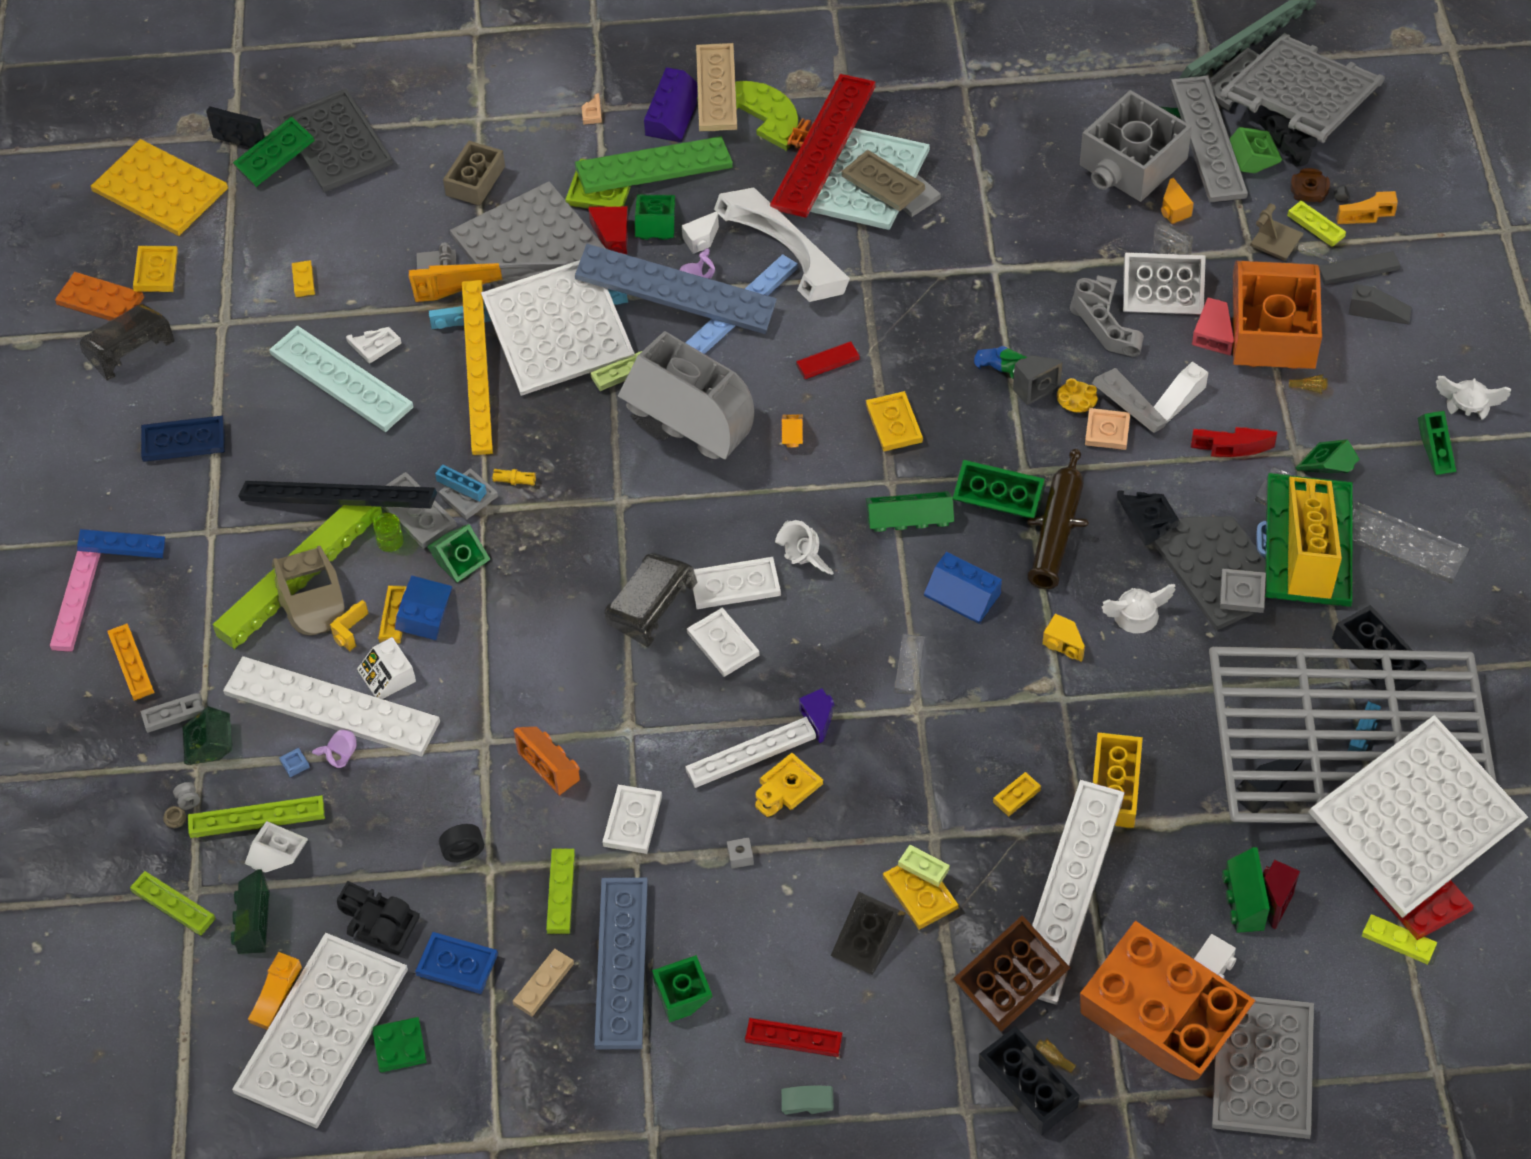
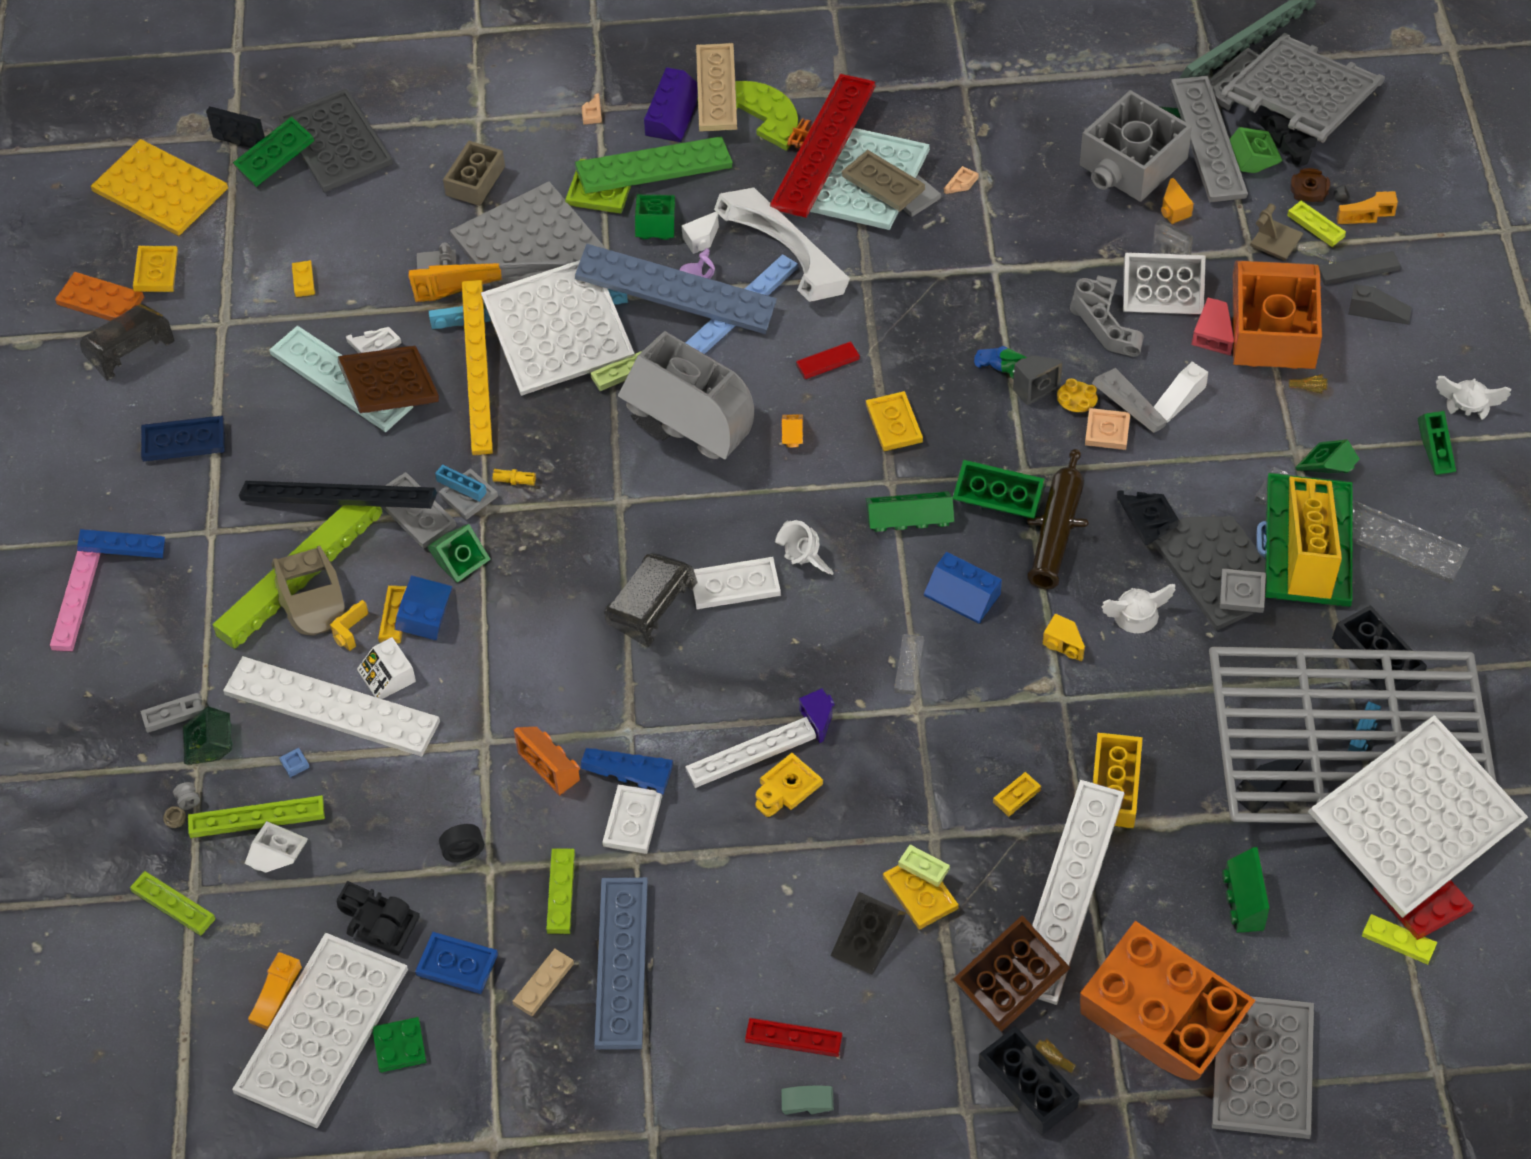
(130, 662): light orange plate -> none
(251, 914): clear green slope -> none
(343, 744): lavender piece -> none
(388, 379): none -> reddish brown plate
(388, 532): clear neon green wheel -> none
(611, 226): red slope -> none
(636, 768): none -> blue wing
(681, 987): green slope -> none
(723, 642): white plate -> none
(740, 859): light grey piece -> none
(961, 181): none -> light nougat tile
(1216, 955): white brick -> none
(1238, 444): red slope -> none
(1280, 887): dark red slope -> none

